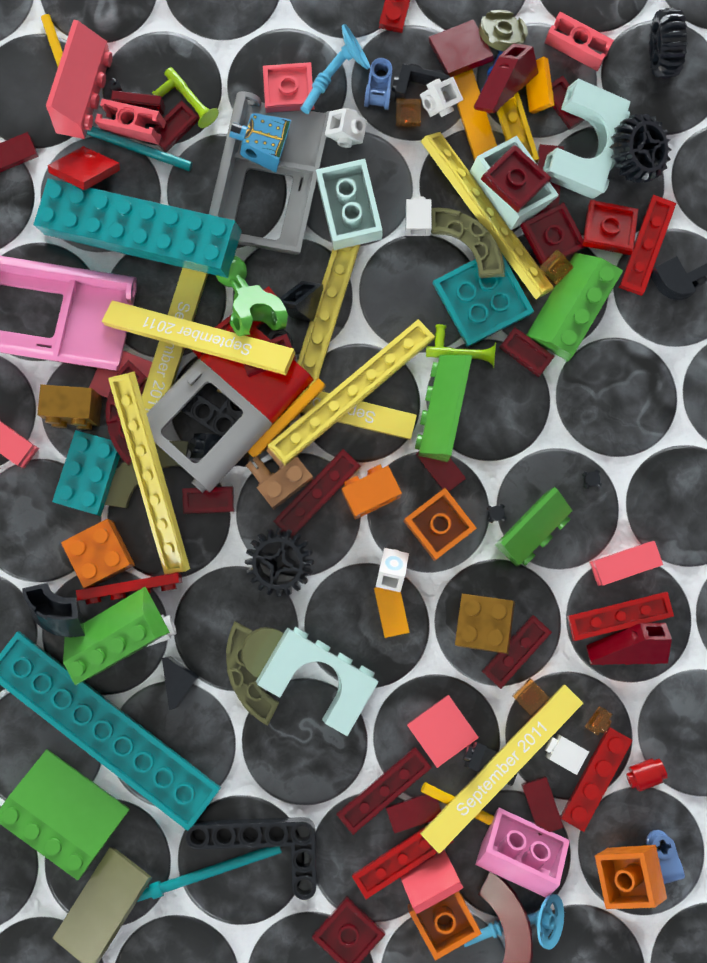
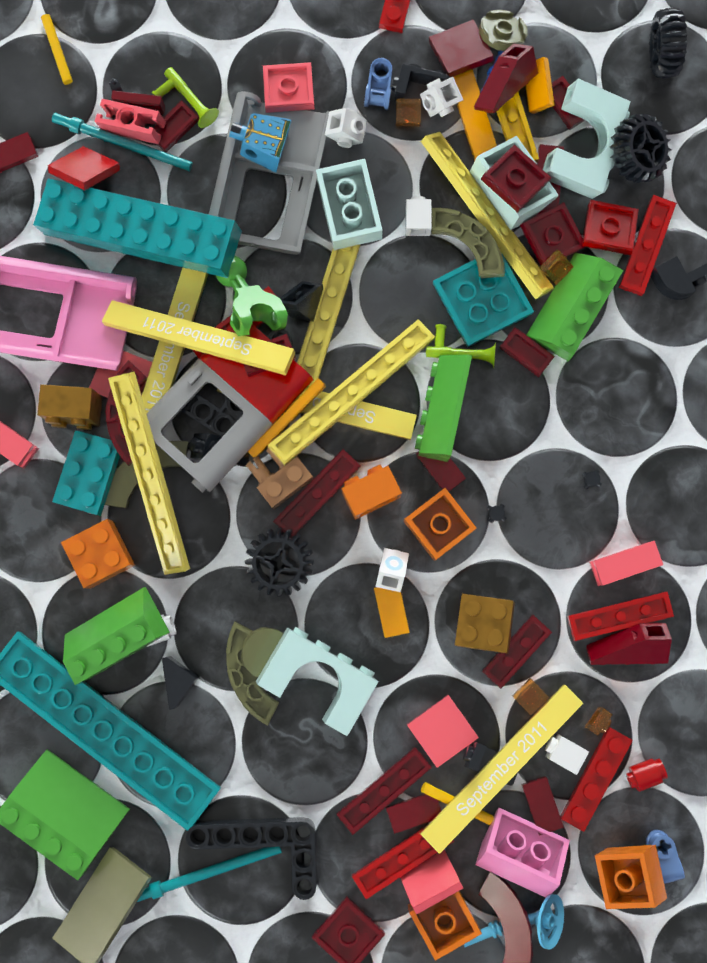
(54, 613): black brick -> none
(78, 81): coral slope -> none
(119, 590): red plate -> none
(217, 501): dark red tile -> none
(350, 50): medium azure dish -> none
(535, 528): bright green slope -> none
(580, 31): coral piece -> none

